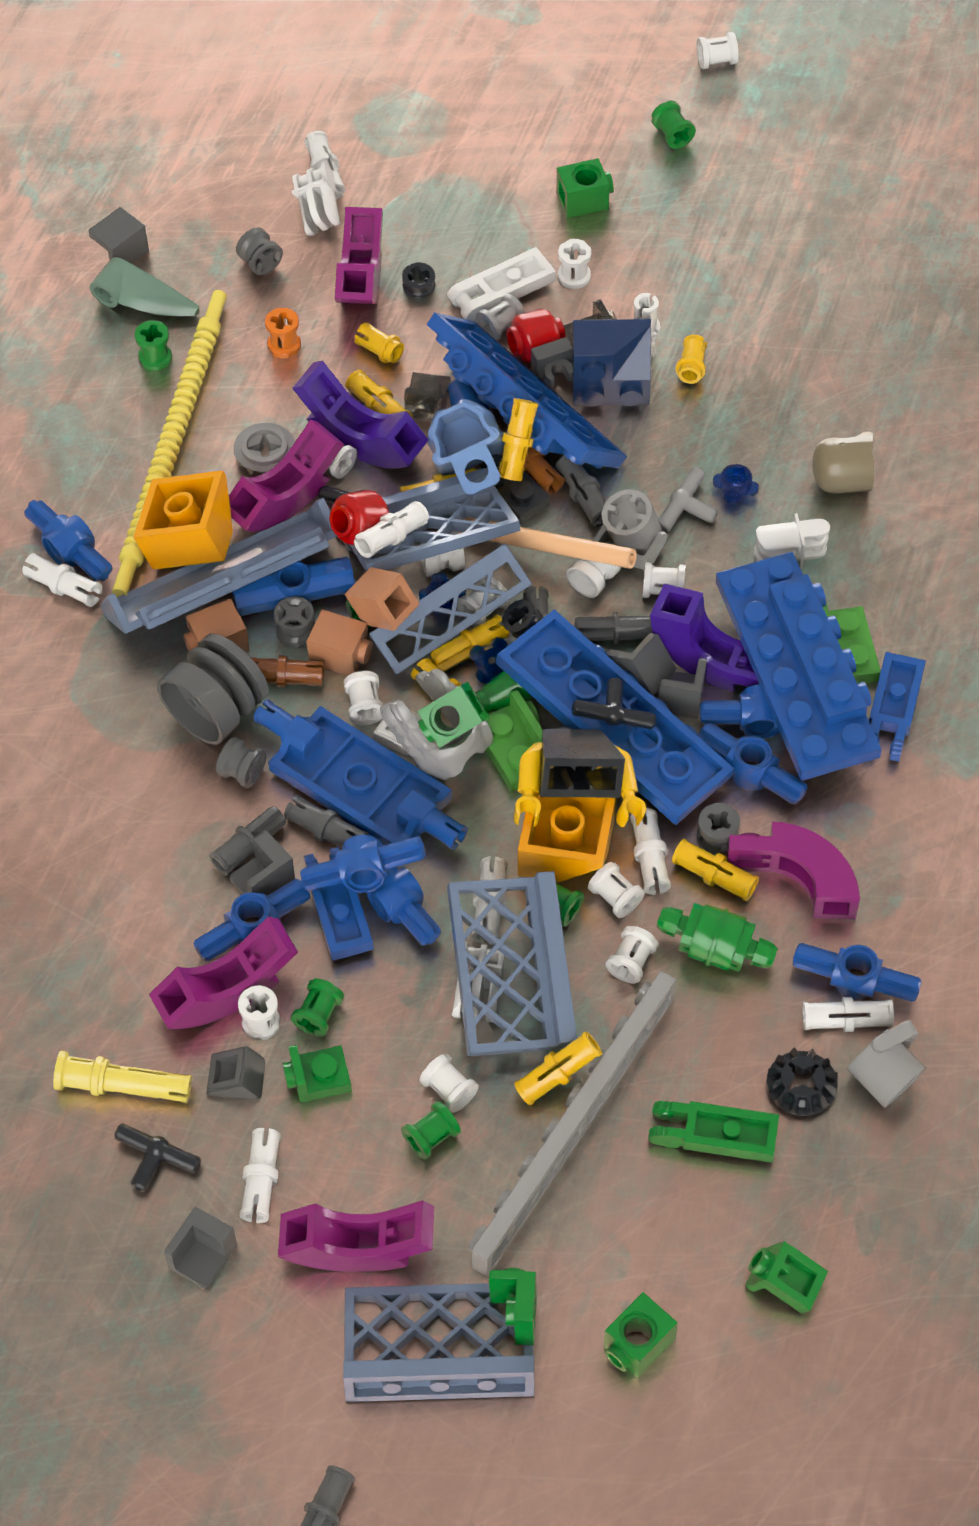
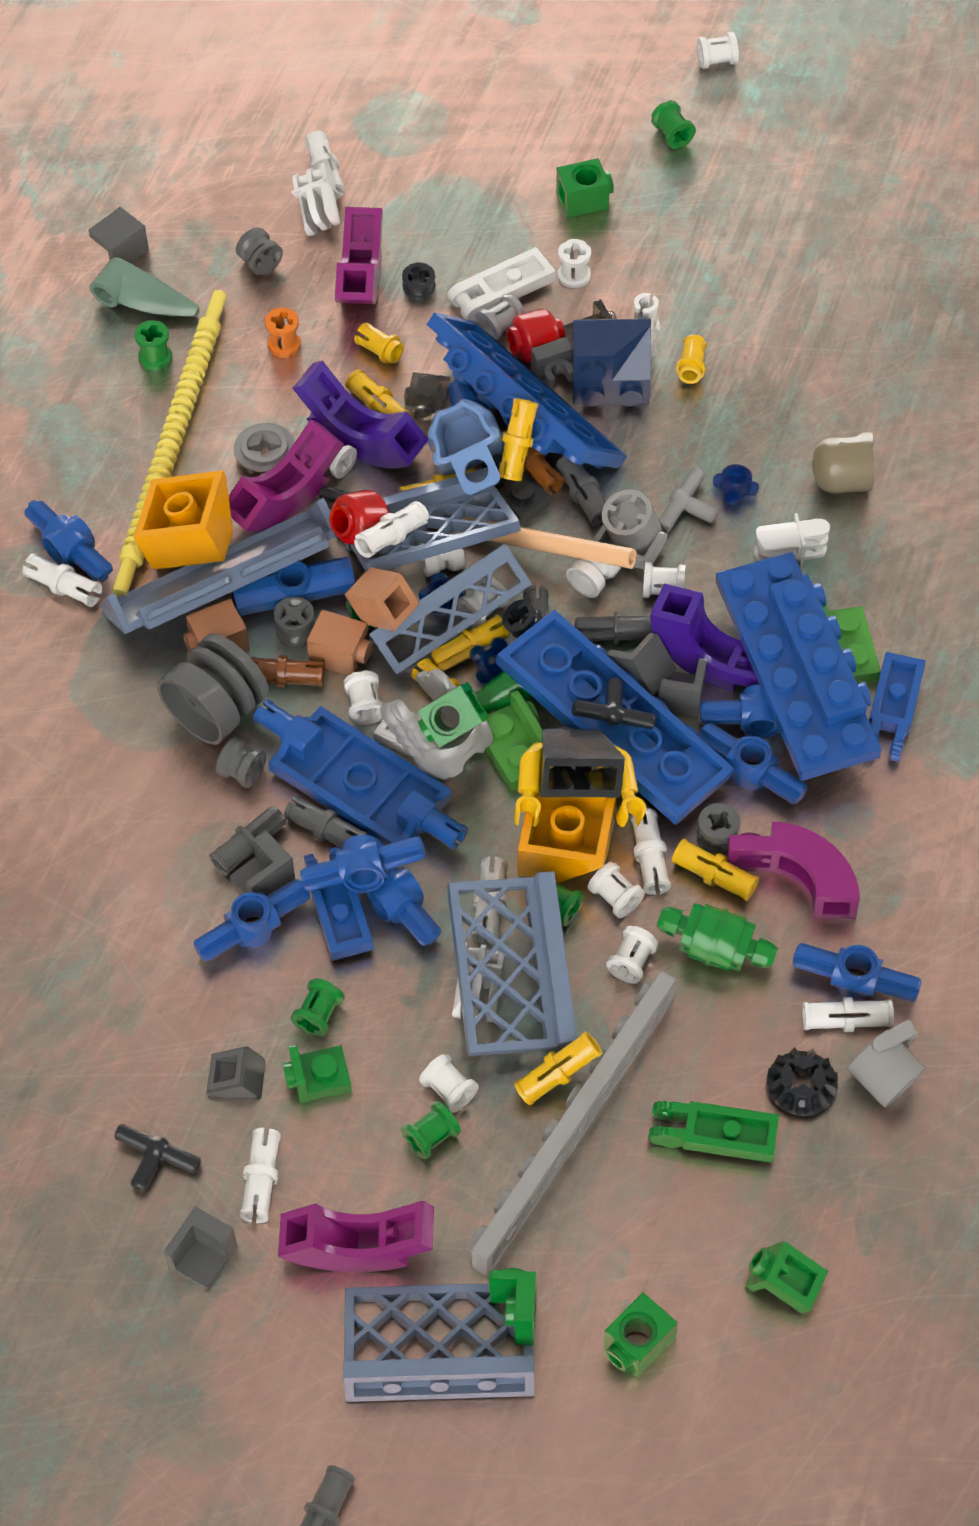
(102, 1076): light yellow pin -> none
(212, 990): magenta arch -> none
(263, 1009): white bush -> none

